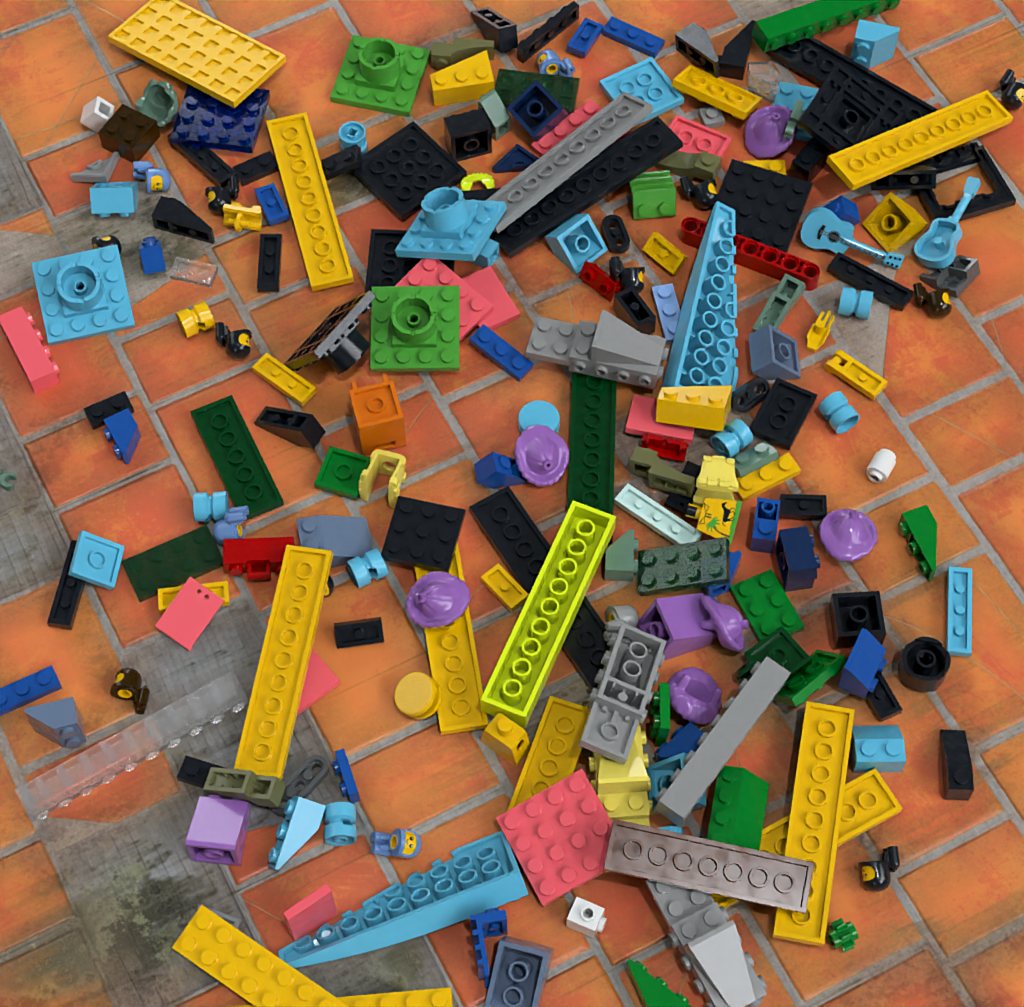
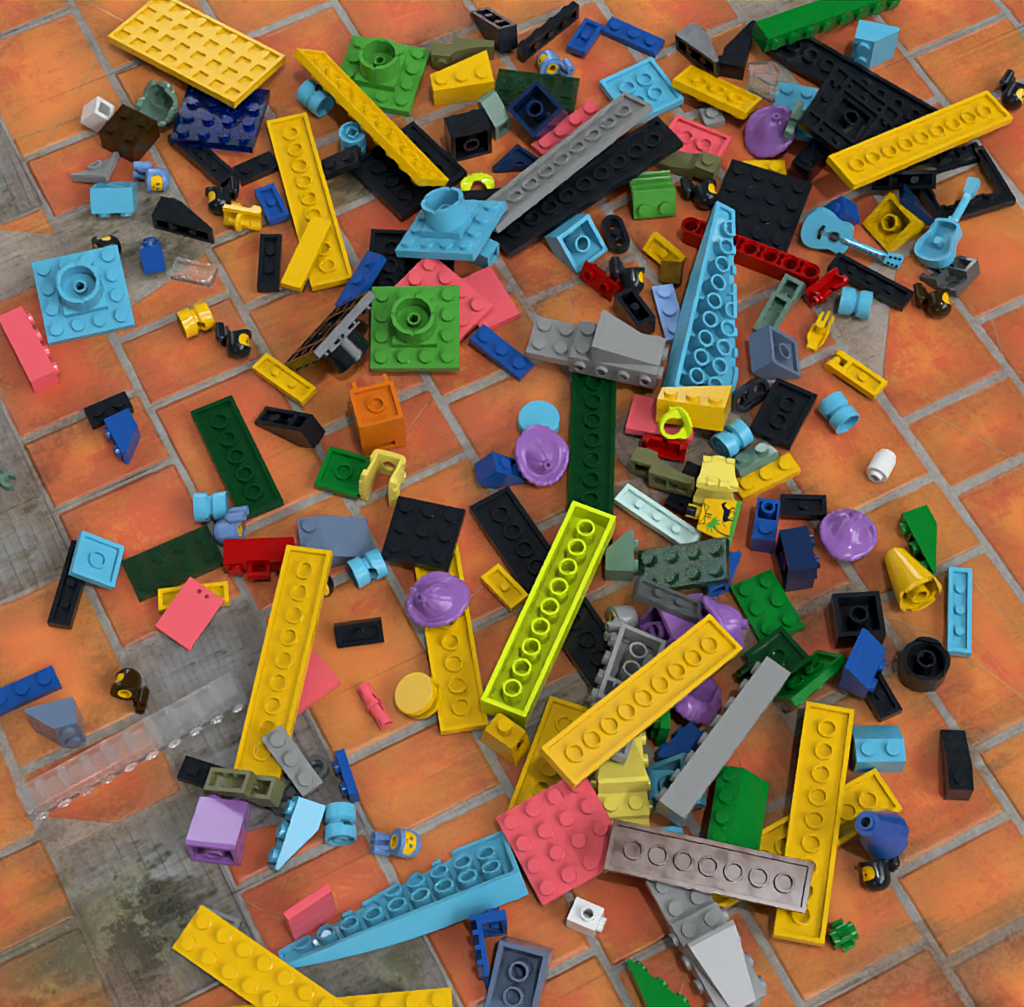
(292, 761): none -> light grey plate
(306, 253): none -> yellow tile
(315, 98): none -> medium azure wheel
(362, 277): none -> blue plate
(371, 118): none -> yellow plate
(375, 705): none -> coral pin
(639, 701): none -> yellow plate
(667, 600): none -> dark grey tile
(671, 271): none -> pearl gold tile
(676, 412): none -> neon yellow piece
(825, 286): none -> red hinge
(882, 833): none -> blue cone
(910, 580): none -> yellow cone
(911, 203): none -> dark blue tile

